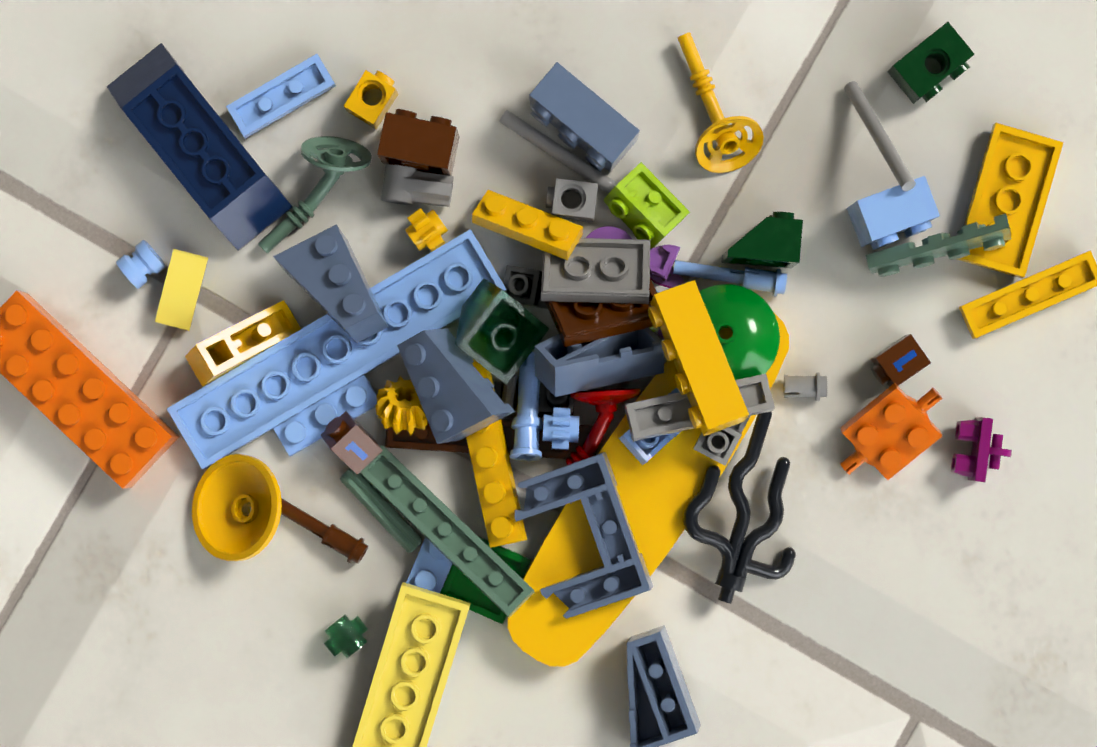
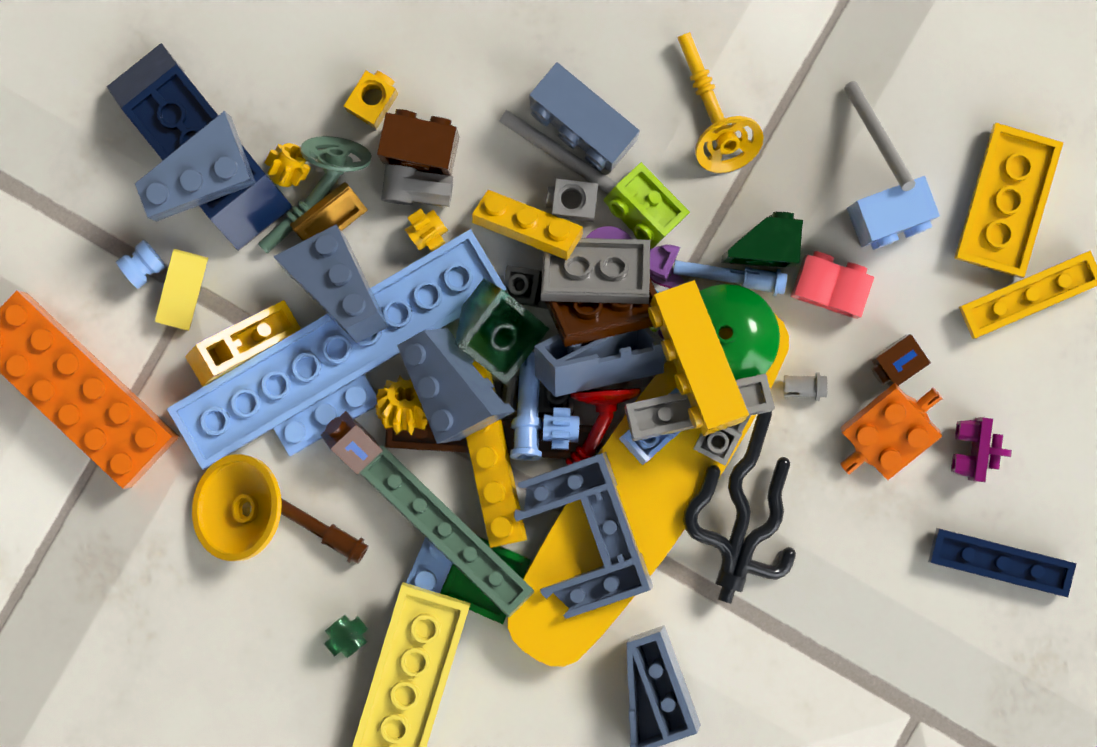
(197, 172): none -> sand blue wedge
(281, 96): light blue plate -> none
(287, 165): none -> yellow gear
(337, 208): none -> pearl gold tile
(381, 510): sand green axle -> none
(832, 285): none -> coral brick
(945, 47): dark green brick -> none
(969, 237): sand green wing -> none
(1002, 562): none -> dark blue plate

